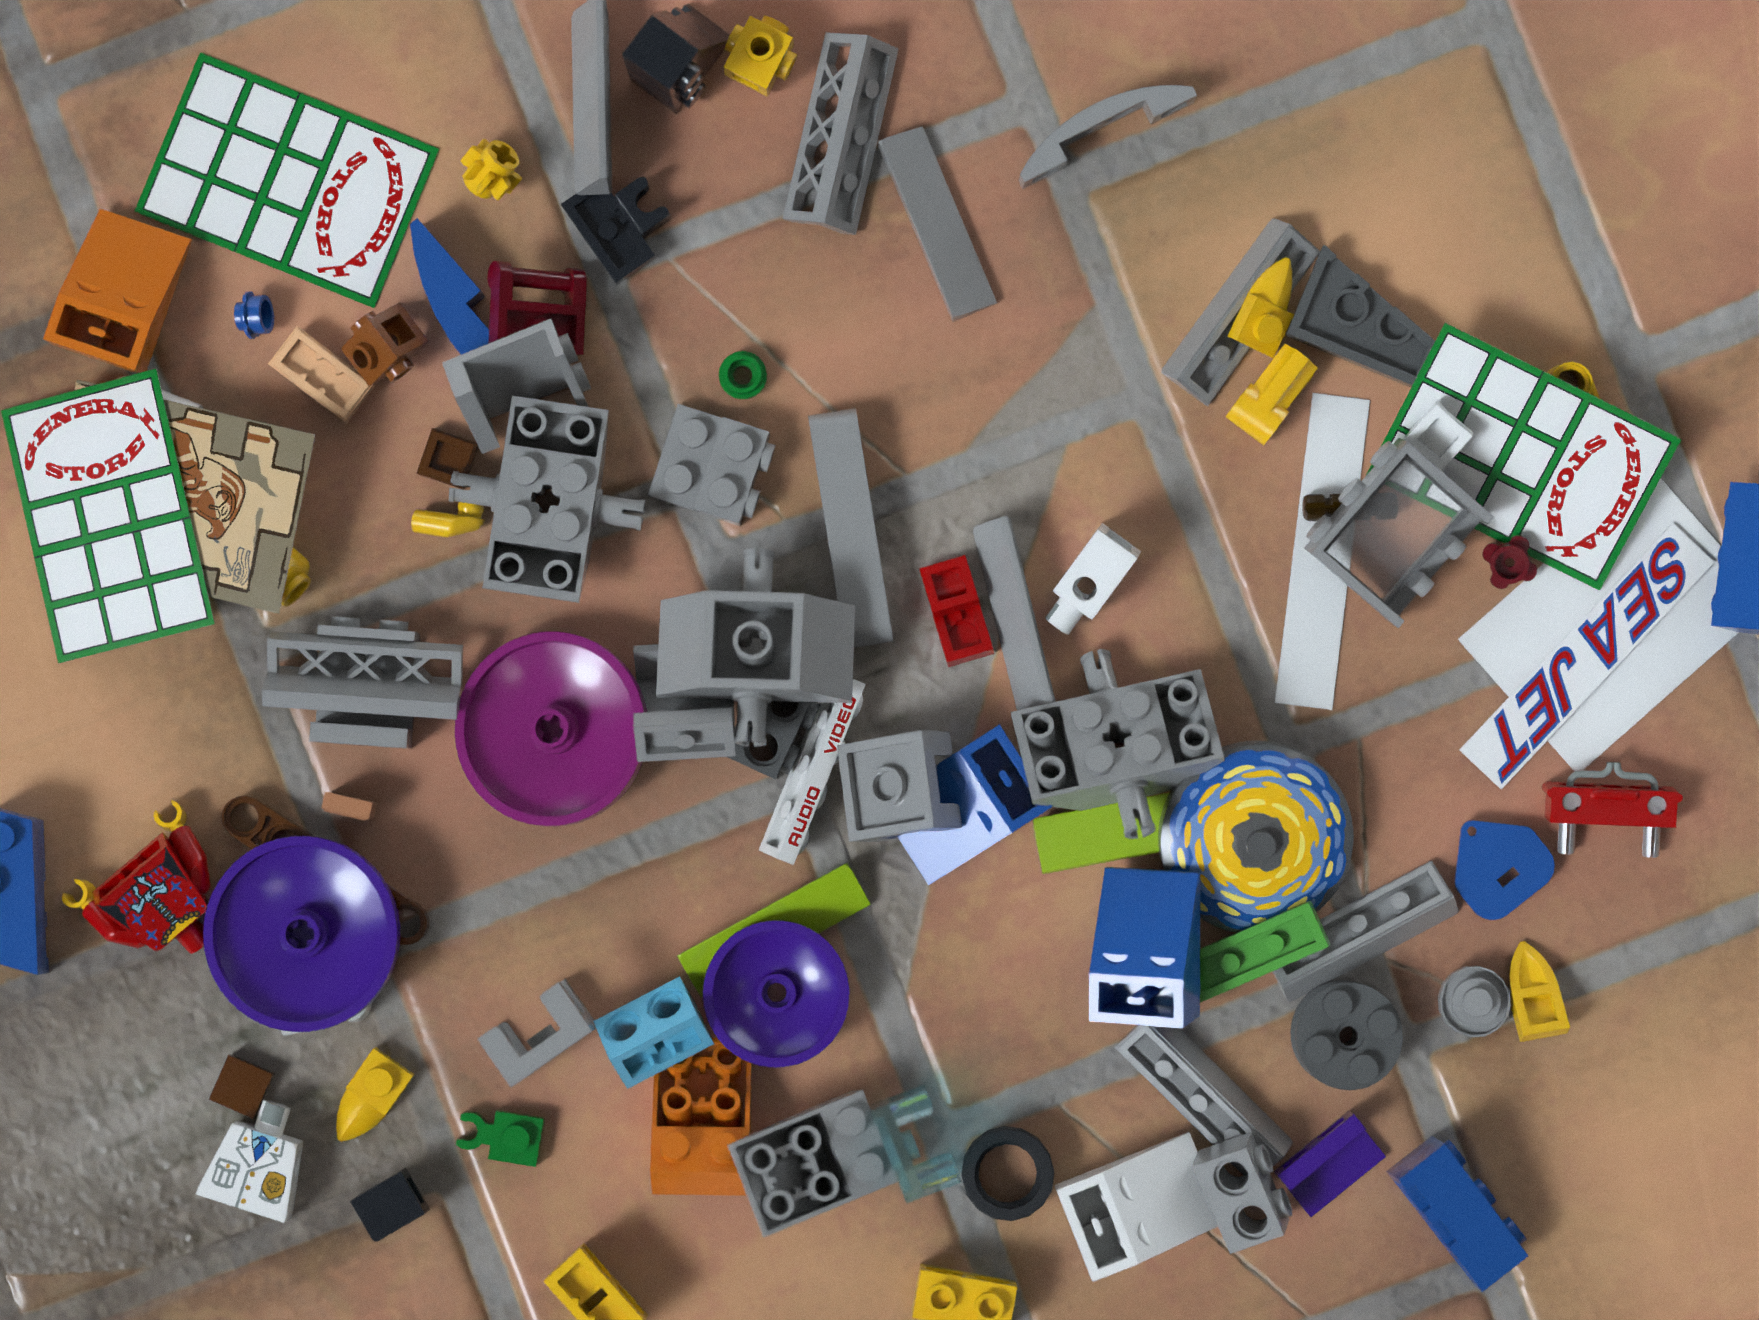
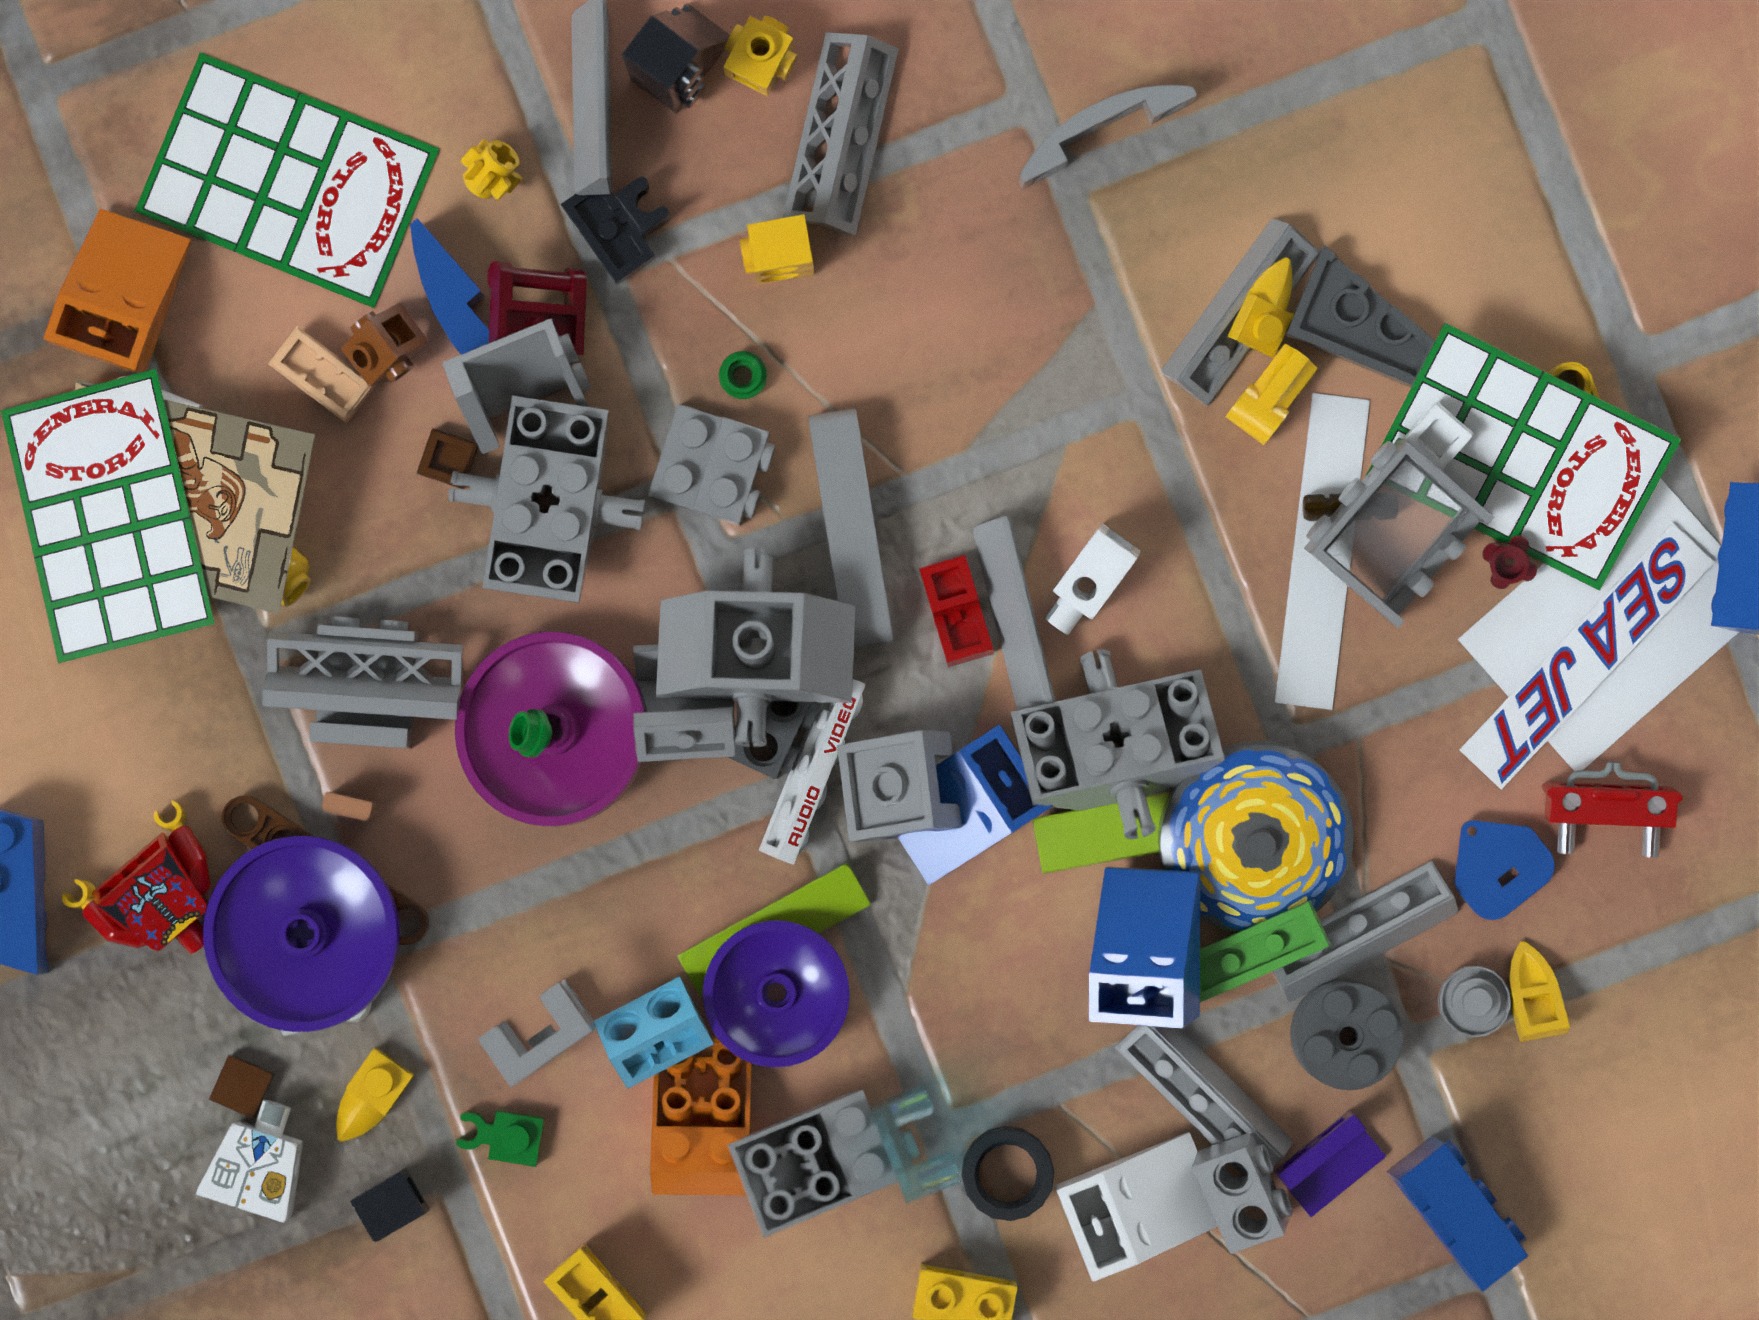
(254, 315): blue plate -> none
(448, 524): yellow arm -> none
(530, 732): none -> green plate
(777, 250): none -> yellow brick
(937, 223): light grey slope -> none

